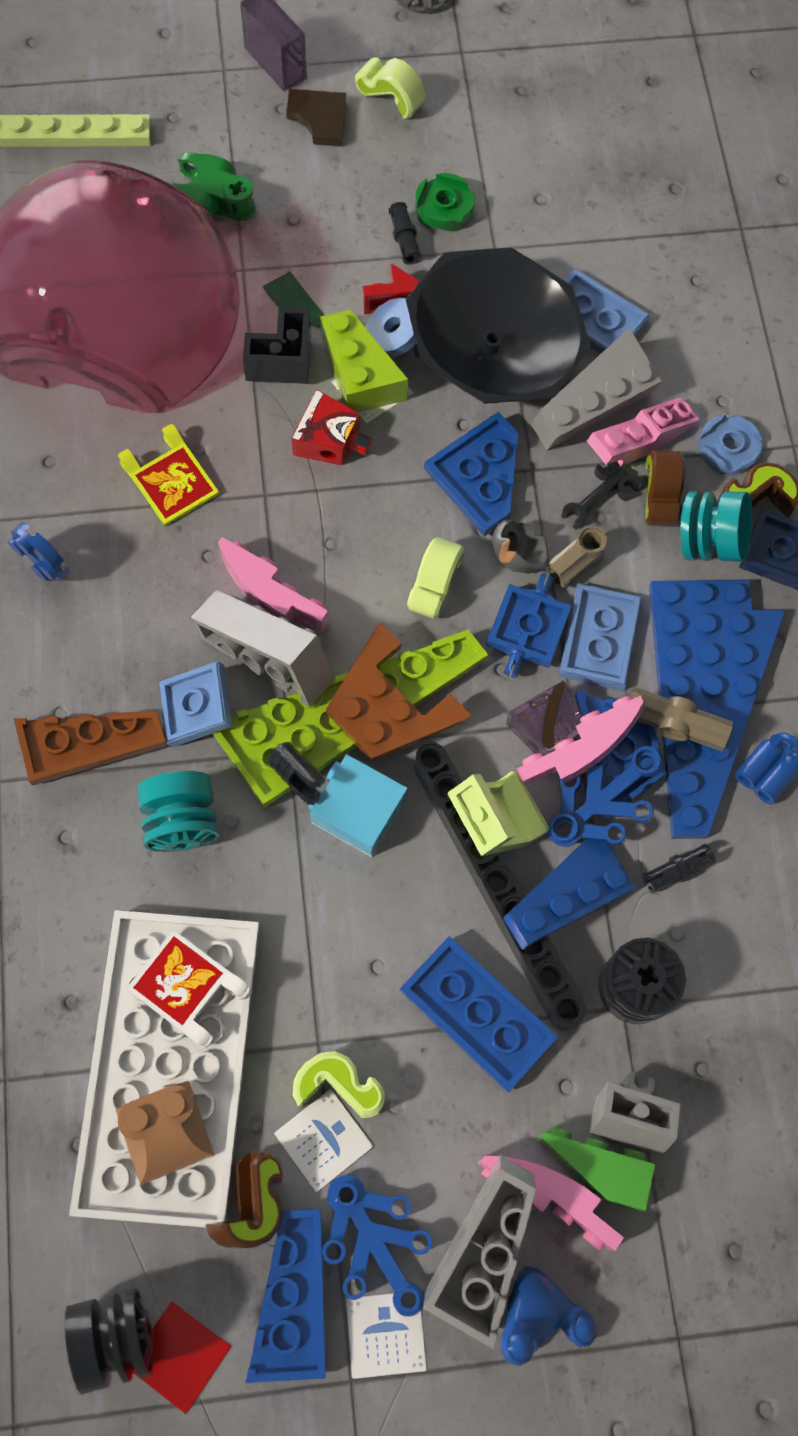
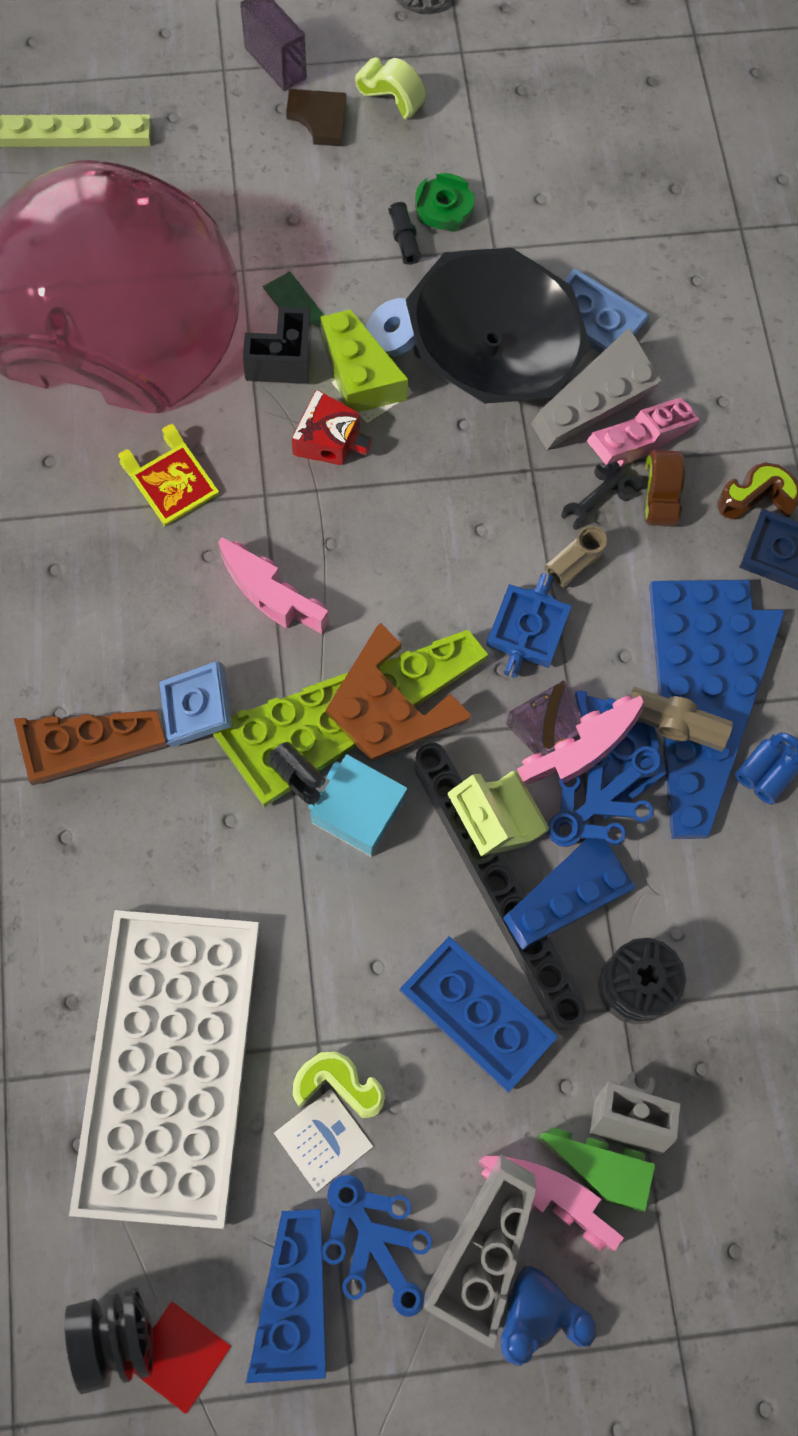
(39, 551): blue plate -> none
(164, 1132): medium nougat slope -> none
(177, 811): teal wheel -> none
(181, 983): flag -> none
(216, 186): green piece -> none
(257, 1202): reddish brown animal -> none
(266, 644): light grey wedge -> none
(382, 1338): white sticker -> none
(400, 286): red slope -> none
(435, 577): yellowish green animal -> none
(479, 472): blue plate -> none
(520, 547): dark grey hair -> none
(600, 637): medium blue tile -> none
(679, 868): black pin -> none
(719, 526): teal wheel -> none
(723, 458): medium blue tile -> none

